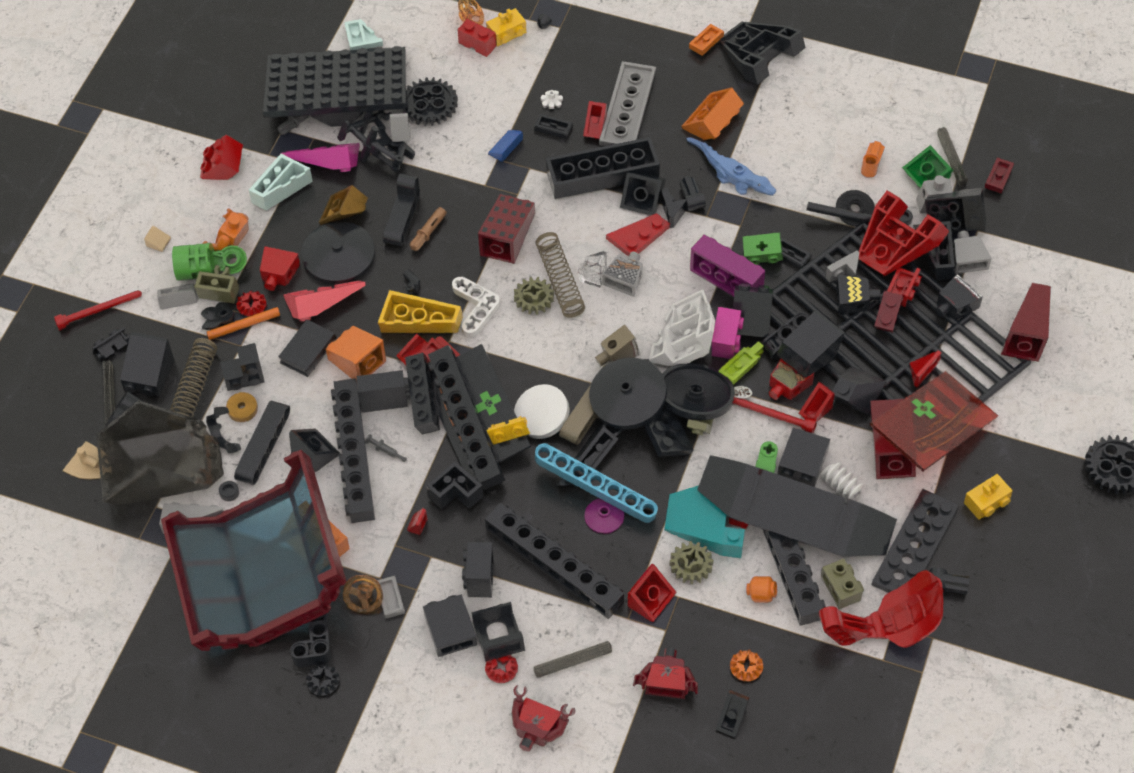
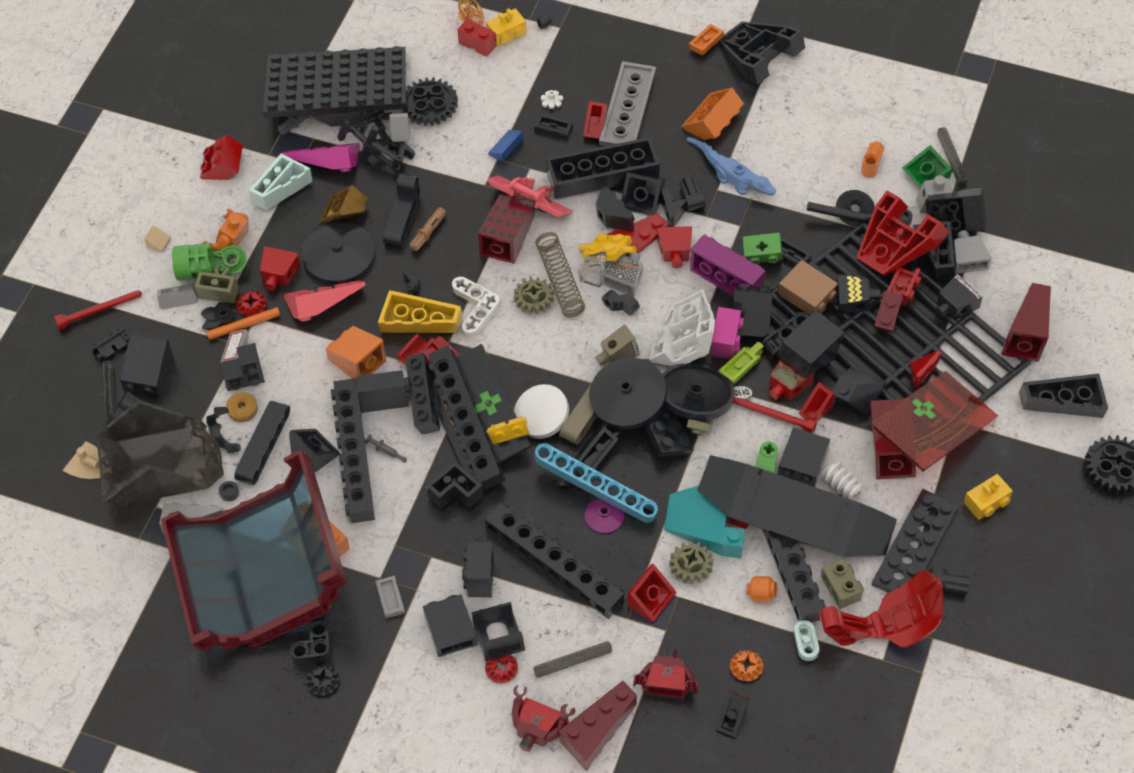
(201, 352): dark tan piece -> none
(235, 339): none -> slope
(306, 348): black piece -> none
(361, 36): light aqua wing -> none
(368, 588): clear orange piece -> none
(418, 522): red slope -> none
(524, 187): none -> coral piece
(597, 724): none -> dark red wedge
(612, 211): none -> black slope
(612, 244): none -> yellow plate
(620, 302): none -> black piece
(675, 244): none -> red torso
(806, 642): none -> light aqua plate
(808, 288): none -> medium nougat brick
(844, 266): light grey slope -> none
(999, 175): dark red plate -> none
(1066, 395): none -> black wedge

